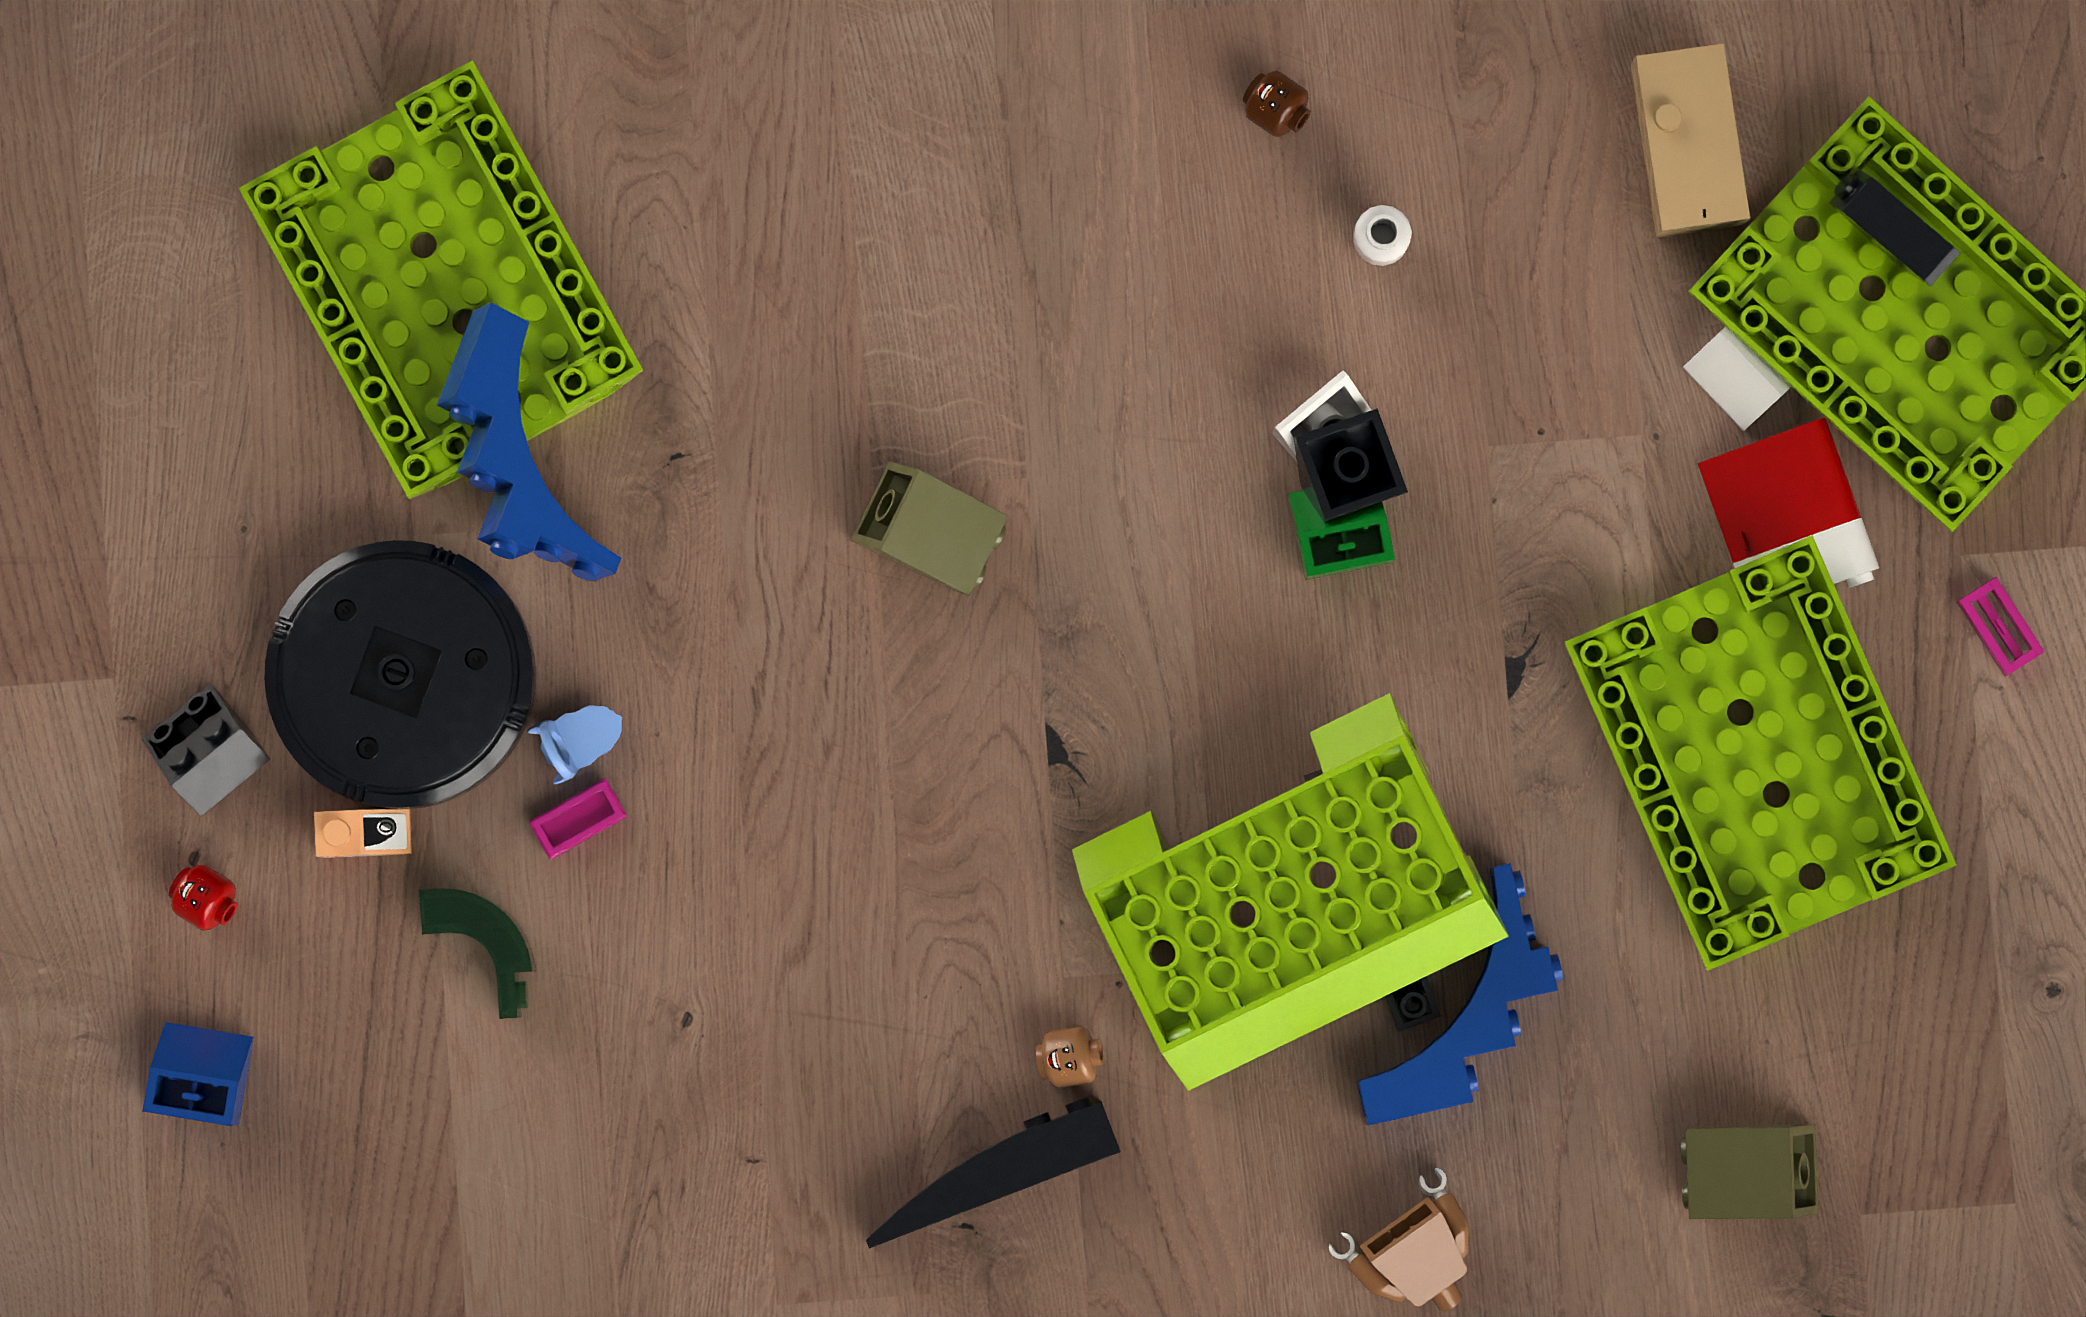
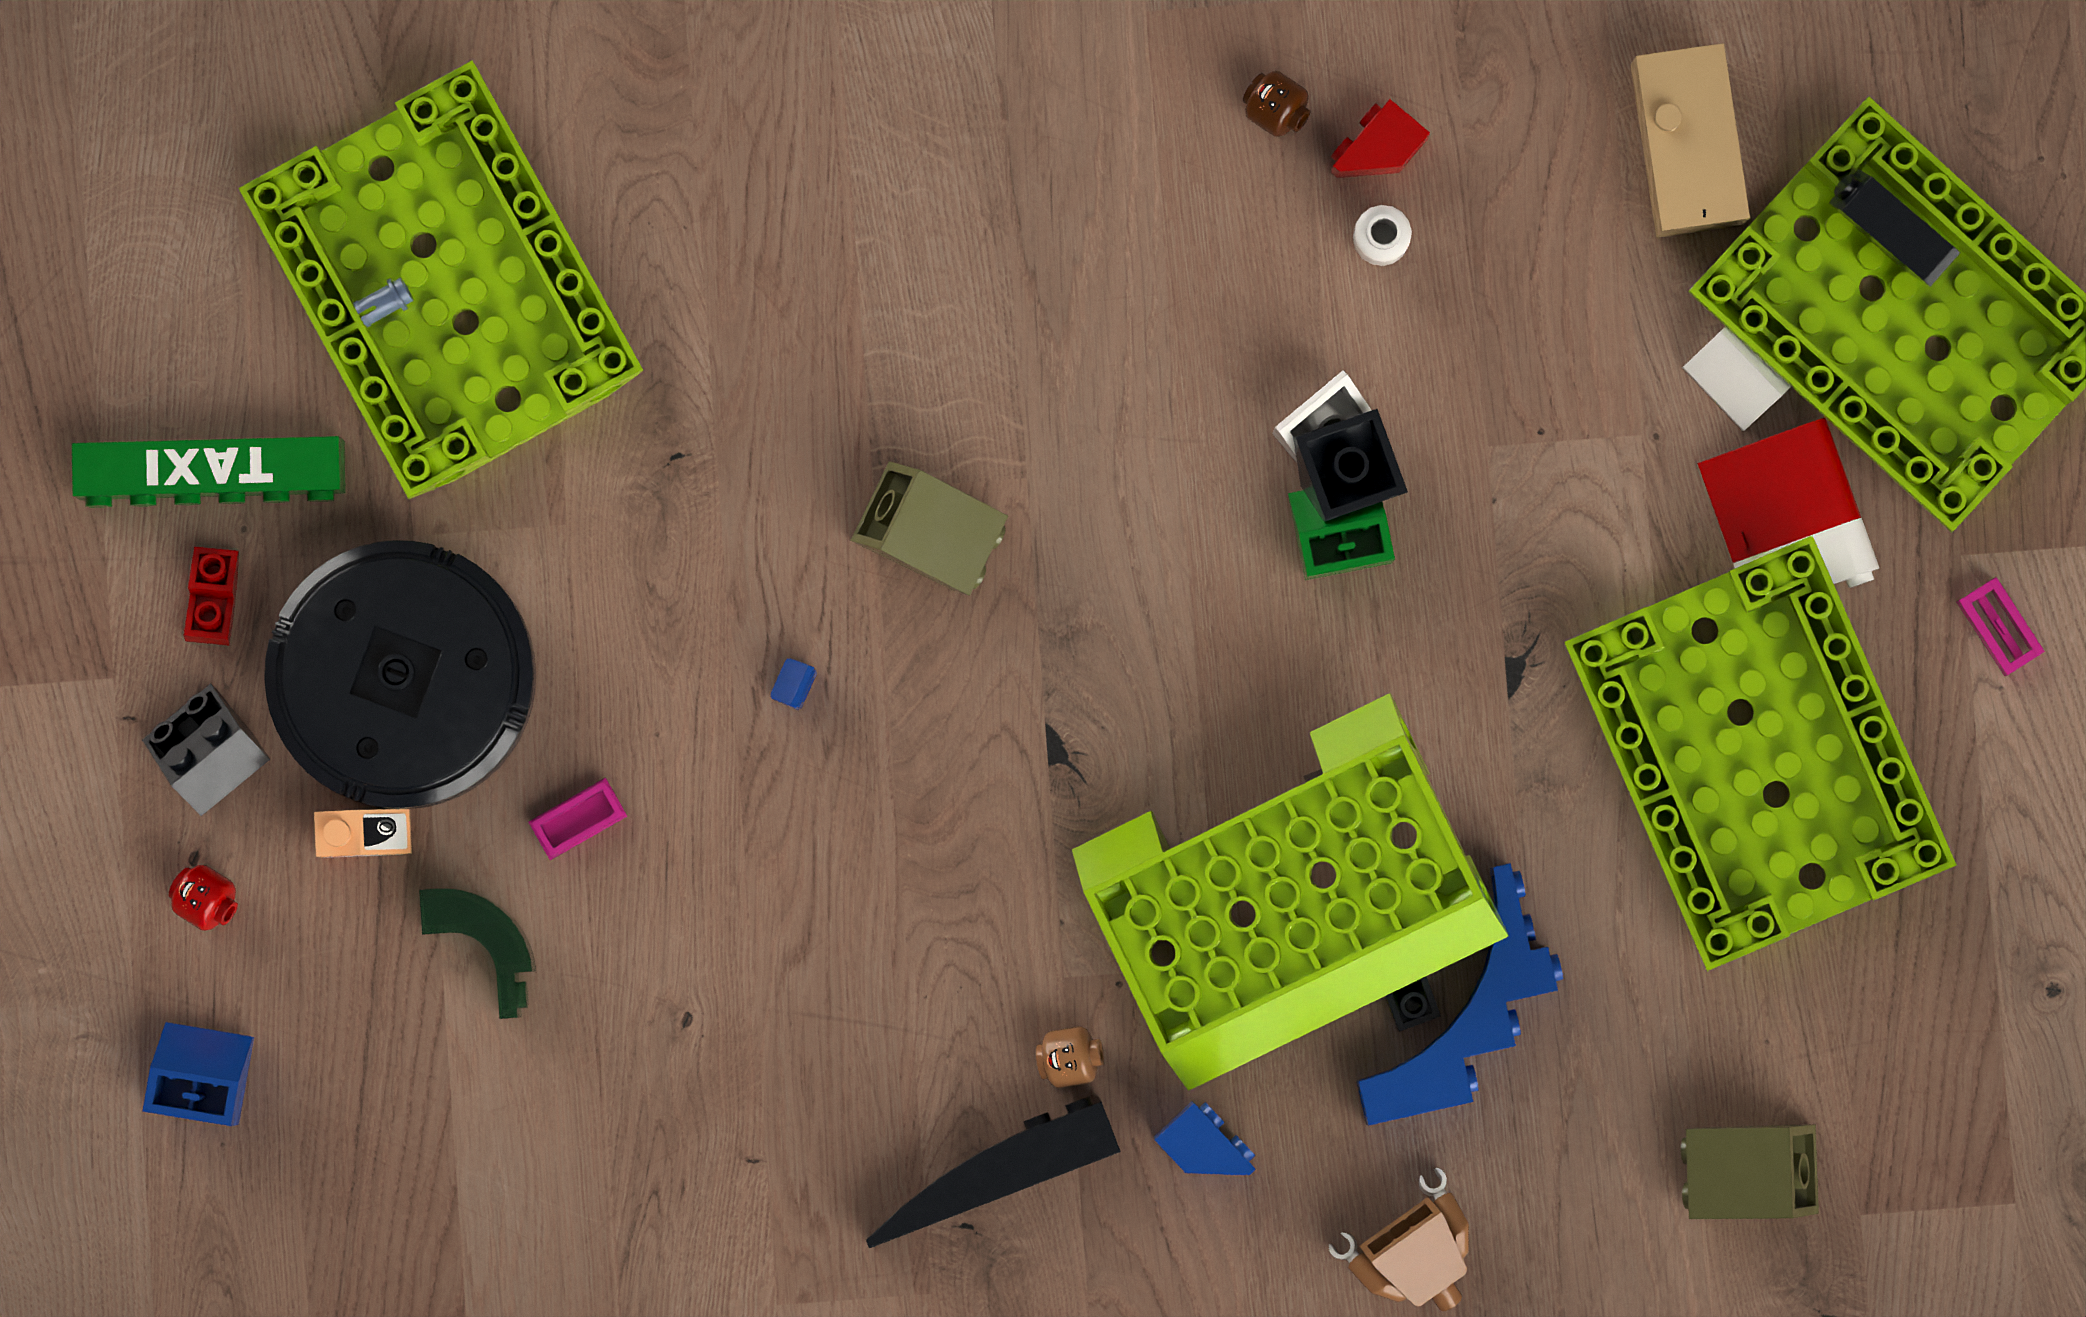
(208, 469): none -> green brick
(211, 596): none -> red slope
(386, 299): none -> sand blue pin
(497, 457): blue arch -> none
(578, 739): light blue piece -> none
(793, 683): none -> blue slope
(1201, 1147): none -> blue slope
(1383, 146): none -> red slope

